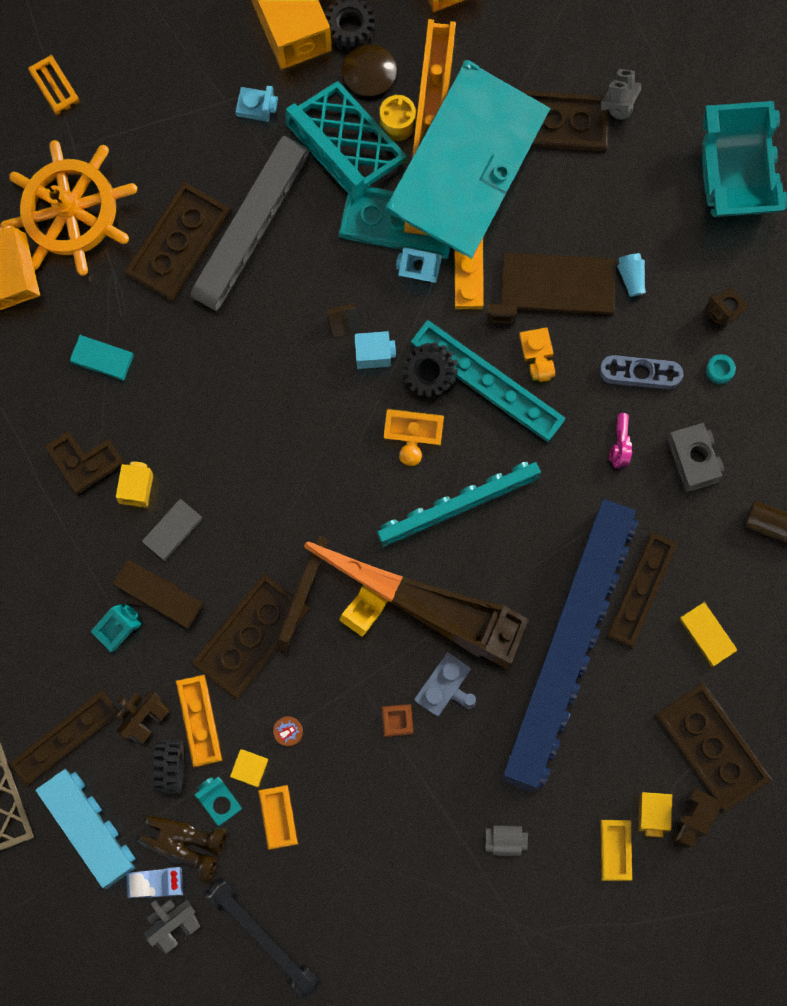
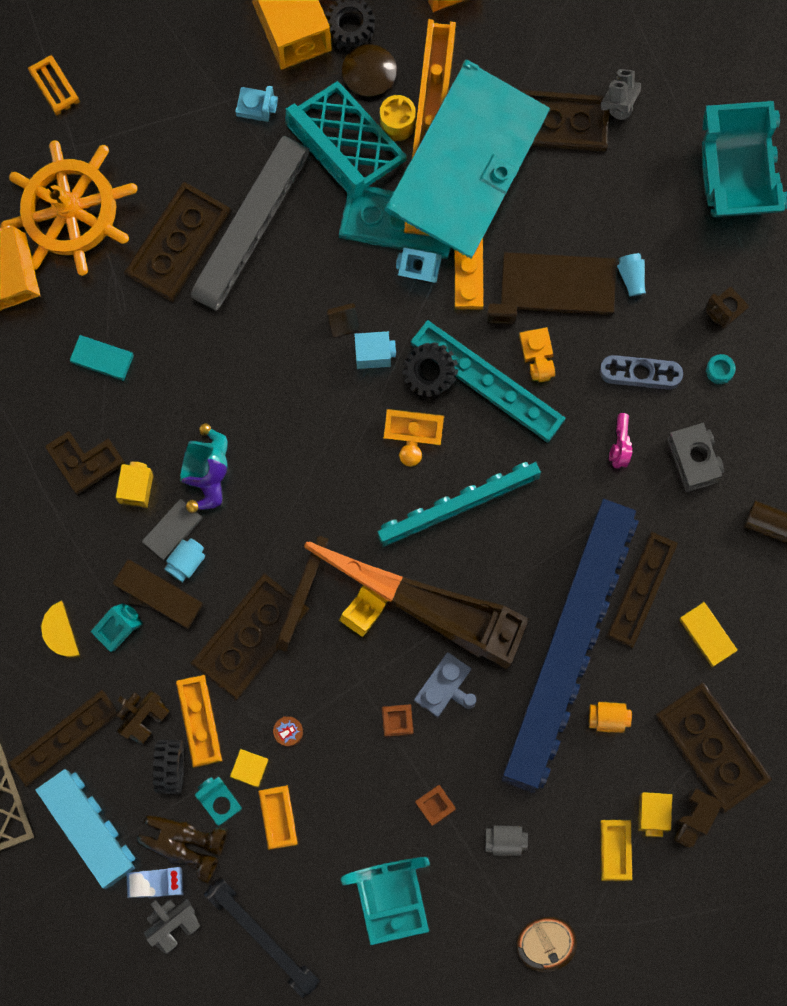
(58, 631): none -> yellow tile
(184, 559): none -> medium azure brick
(205, 468): none -> piece
(391, 899): none -> teal piece
(435, 805): none -> dark orange tile
(546, 944): none -> piece
(609, 717): none -> light orange brick

